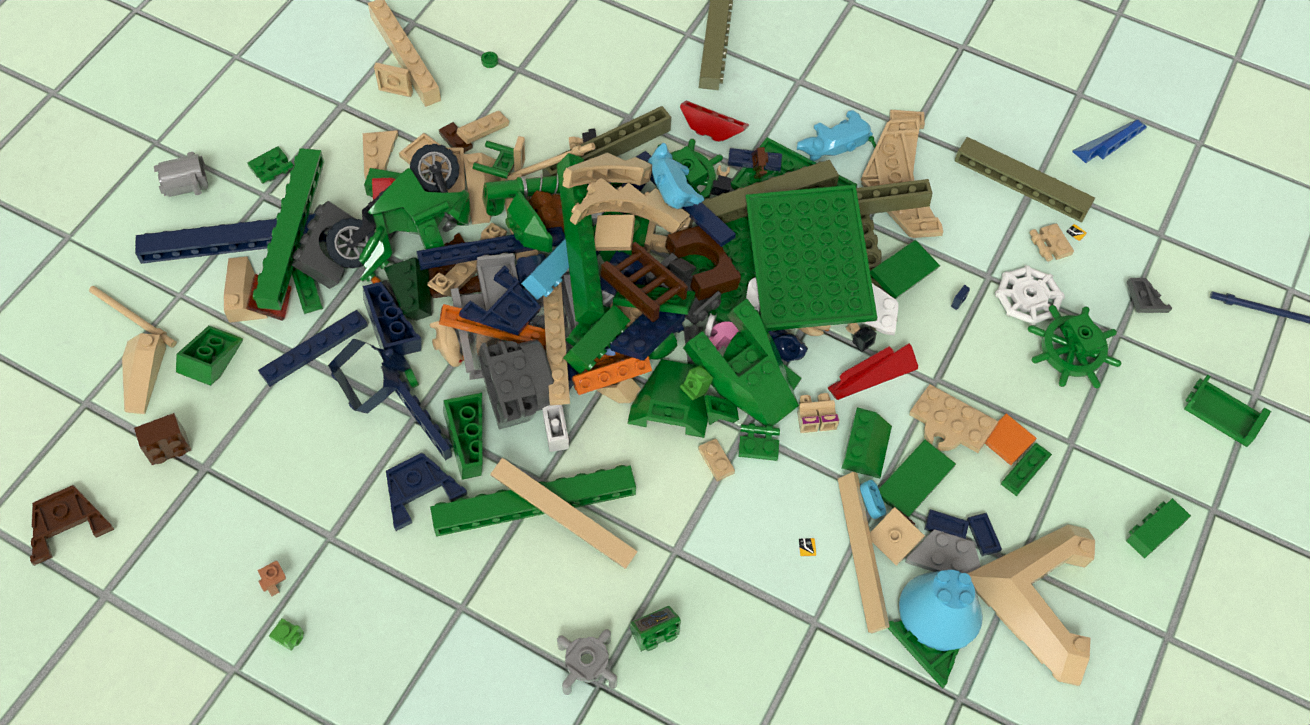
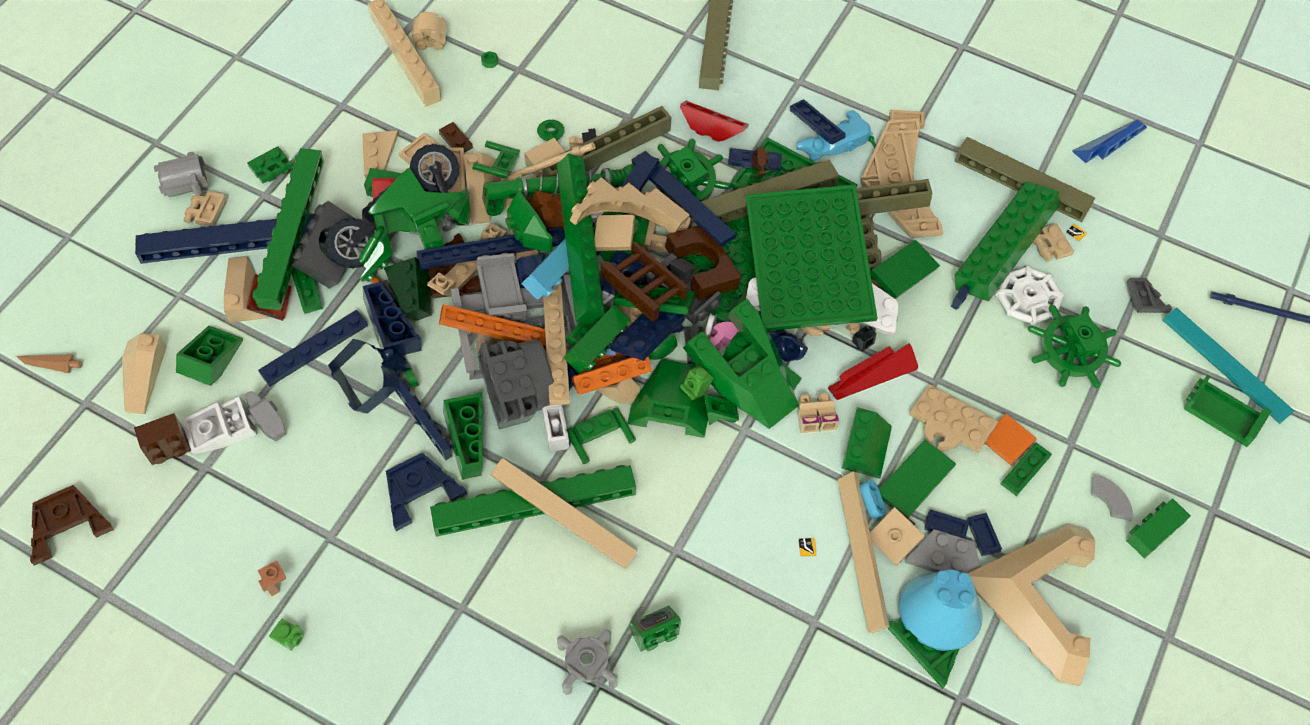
(54, 362): none -> medium nougat bar
(132, 316): tan bar -> none
(209, 210): none -> tan plate
(218, 426): none -> white slope
(265, 416): none -> light grey hinge
(393, 79): tan tile -> none
(429, 31): none -> tan brick
(448, 343): tan animal -> none
(482, 127): tan plate -> none
(510, 312): dark blue wing -> none
(519, 153): tan tile -> none
(541, 153): none -> tan brick
(548, 135): none -> green piece
(597, 427): none -> green plate
(610, 169): tan arch -> none
(671, 179): medium azure animal -> none
(716, 459): tan plate -> none
(722, 184): black piece -> none
(759, 448): green plate -> none
(817, 122): none -> dark blue tile
(1007, 240): none -> green brick
(1113, 497): none -> light grey tile
(1228, 365): none -> teal tile

